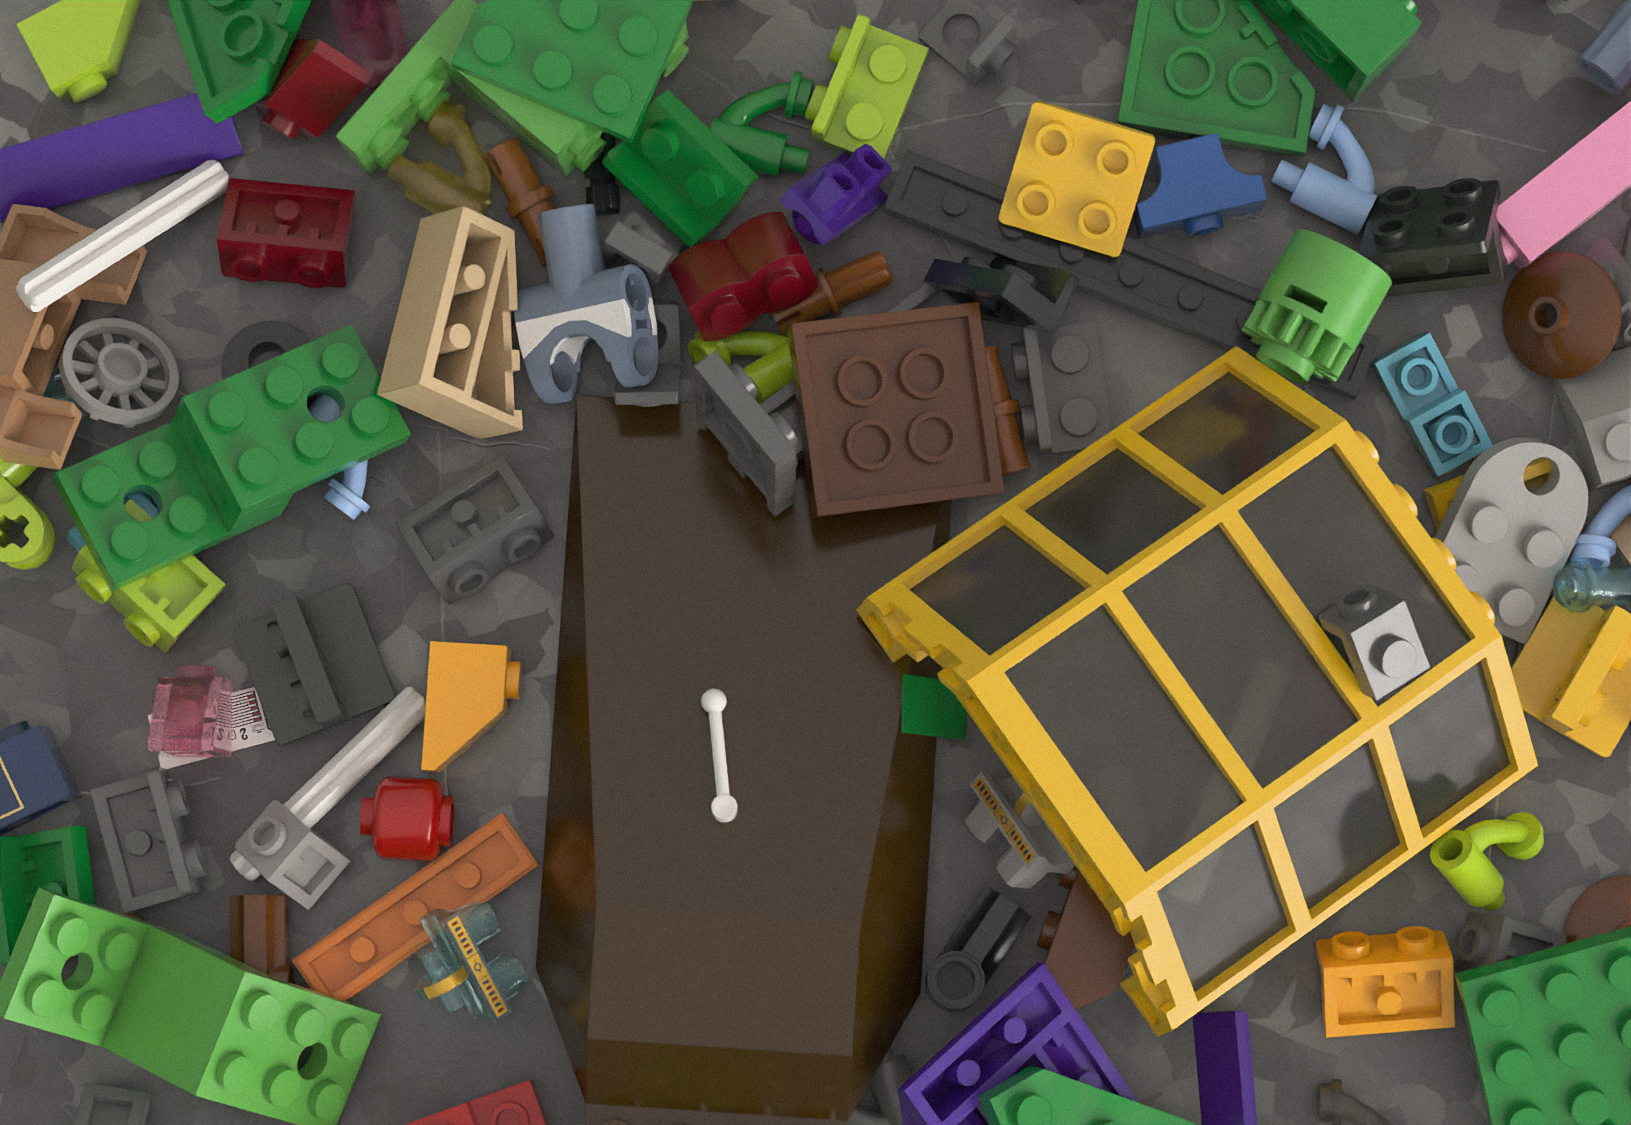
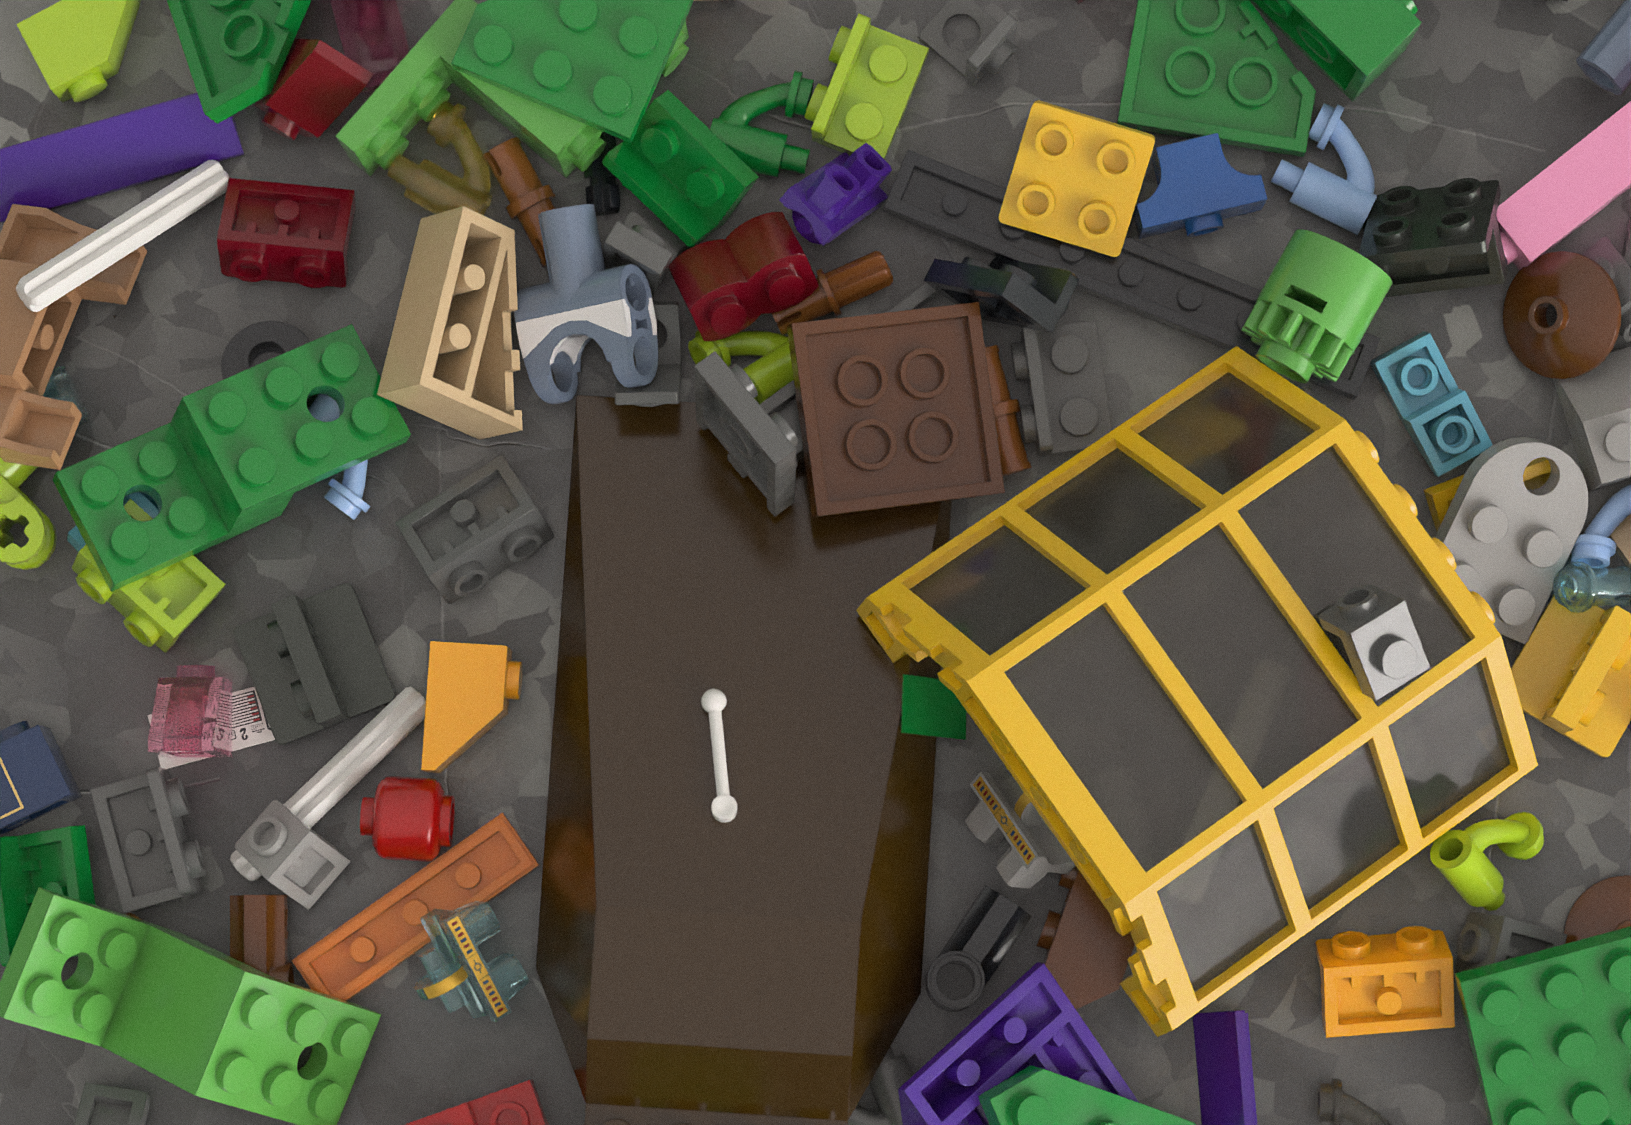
(118, 372): light grey wheel -> none

